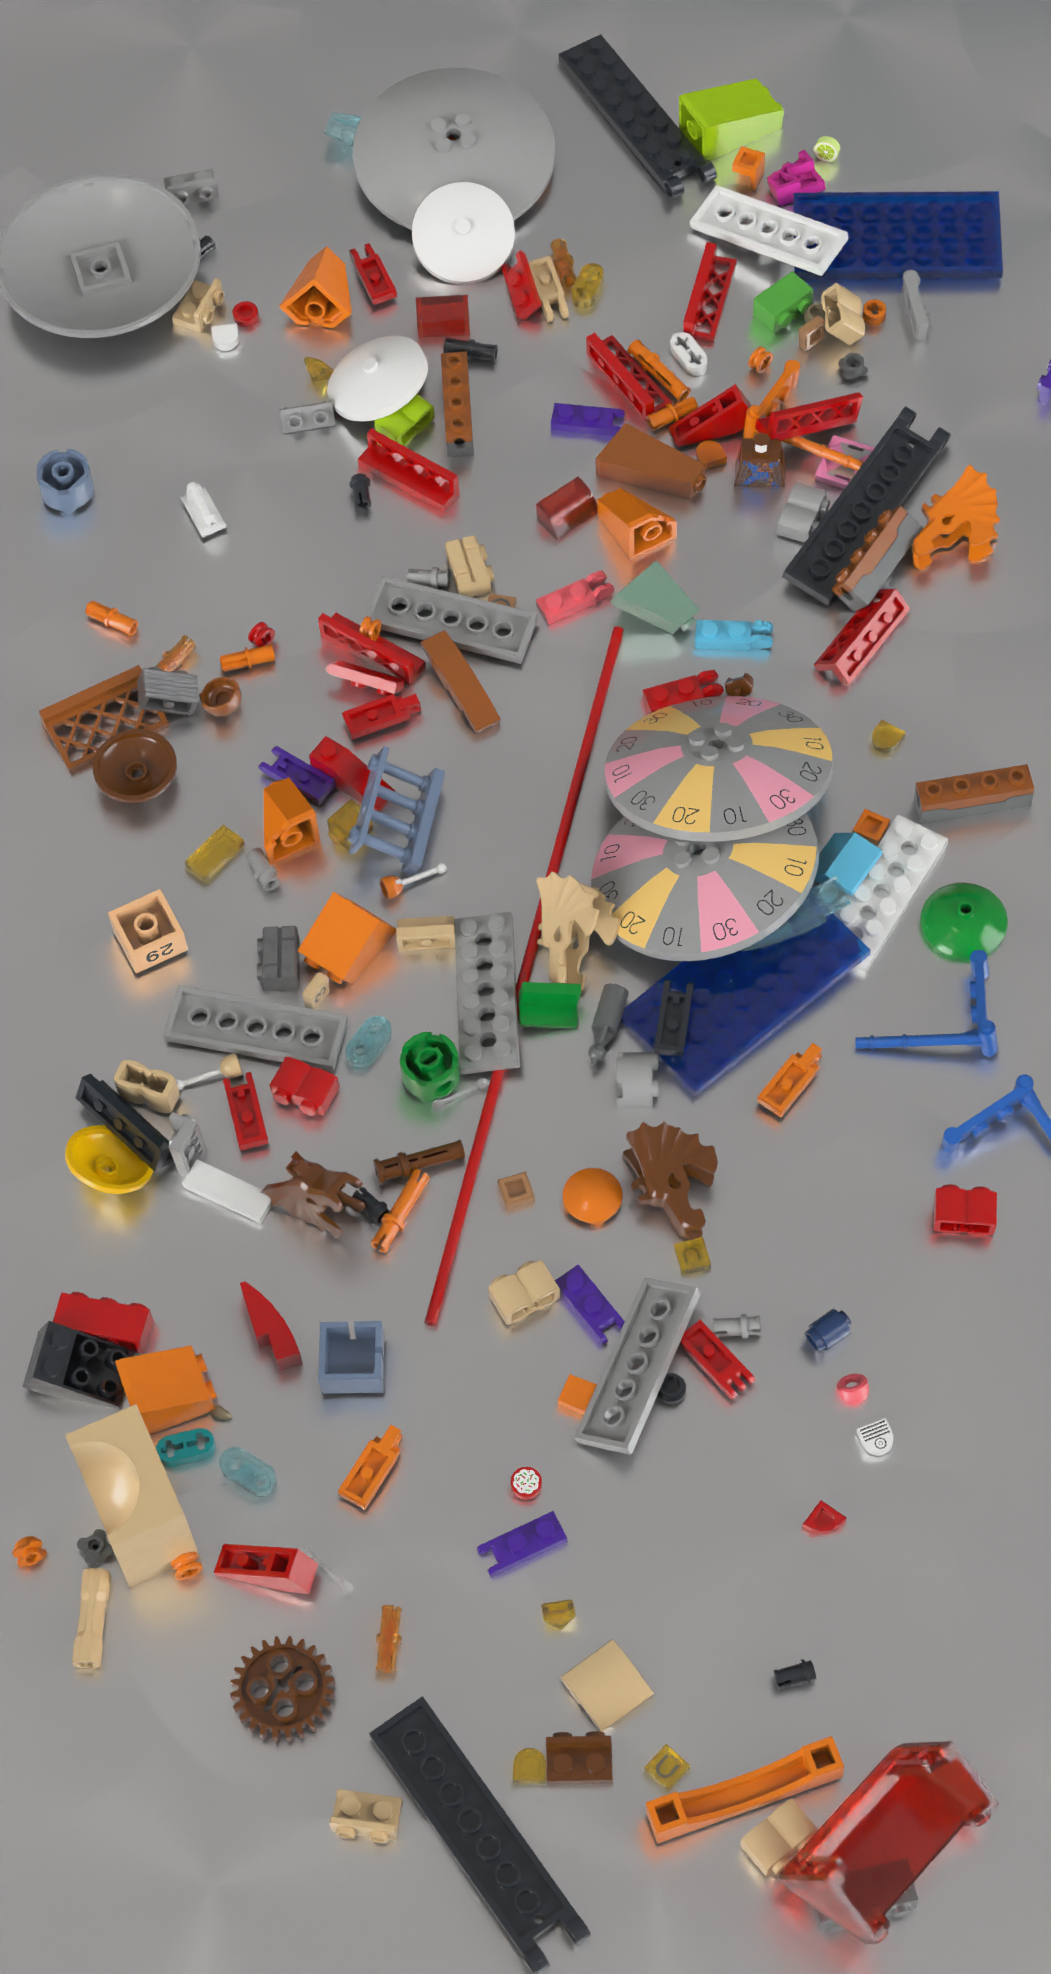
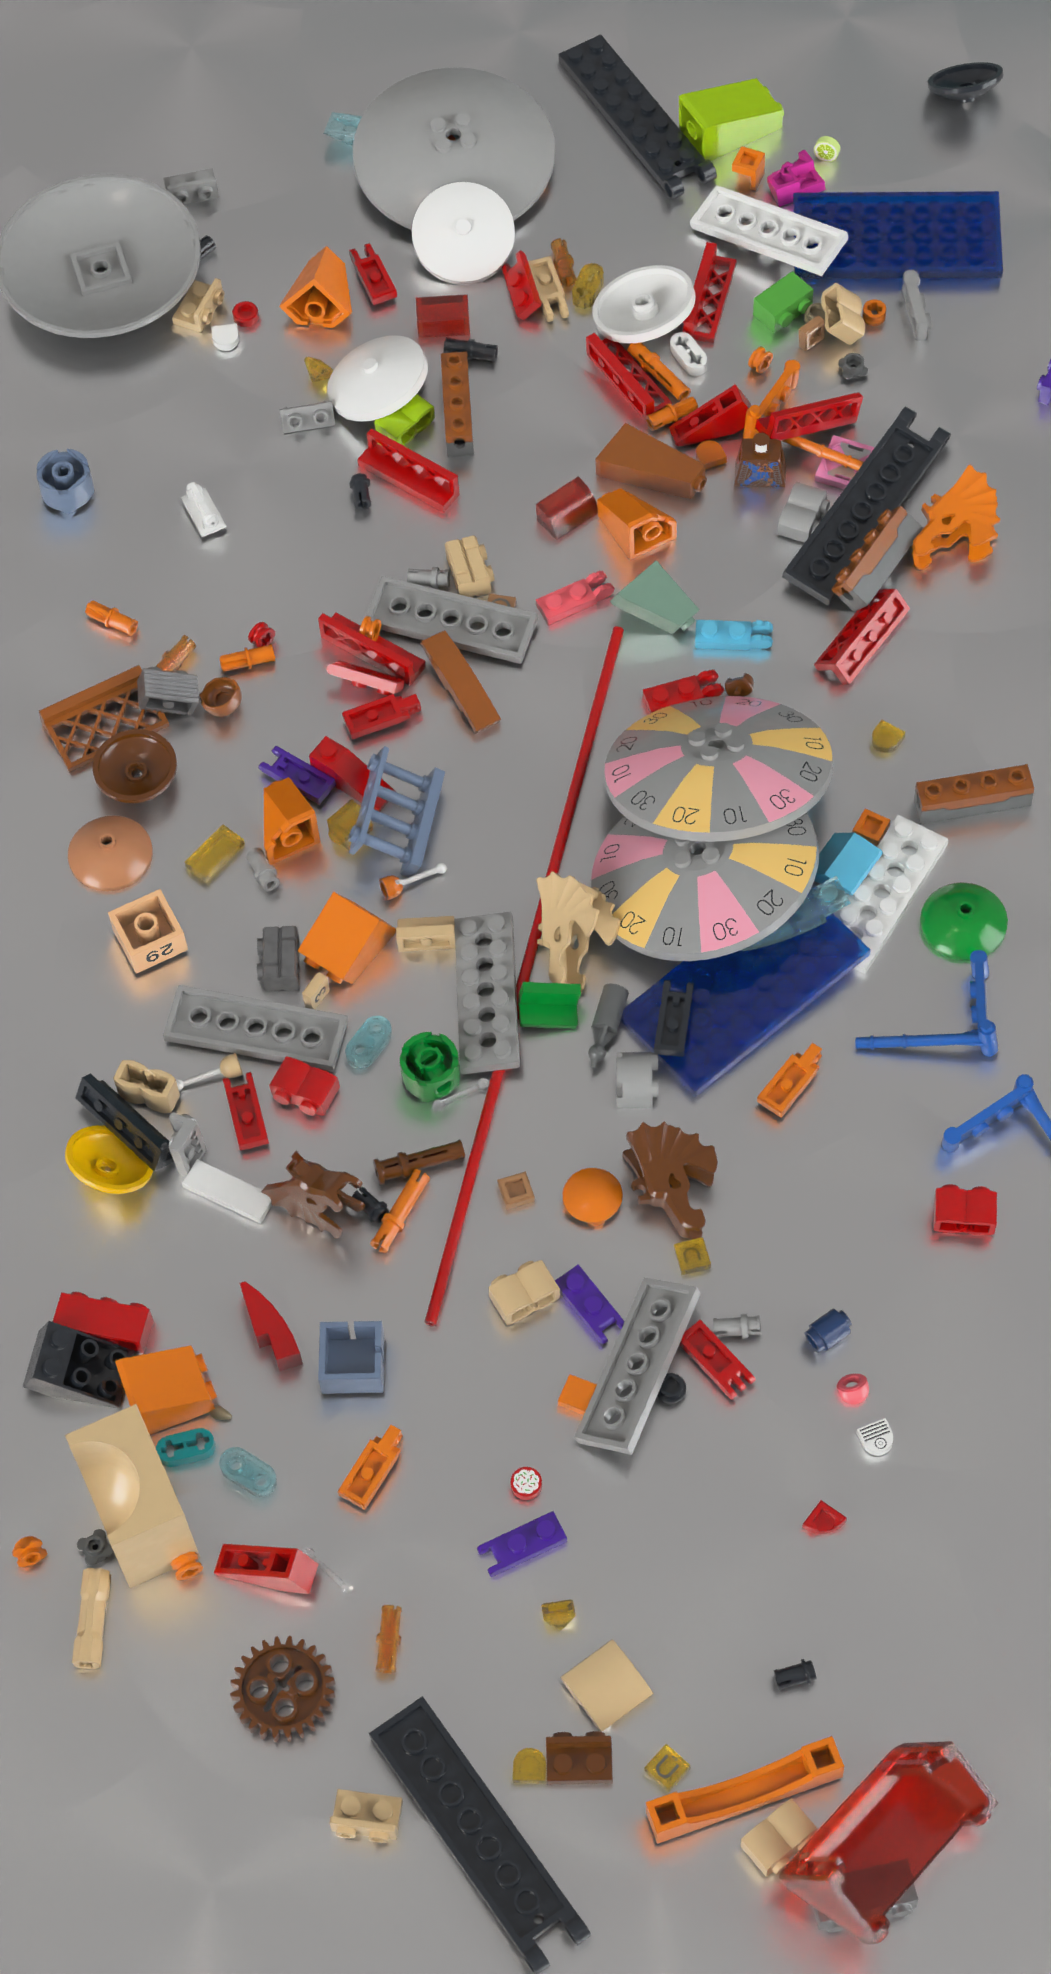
(110, 865): none -> nougat dish
(585, 419): dark purple hinge -> none
(644, 304): none -> white dish
(965, 80): none -> black dish

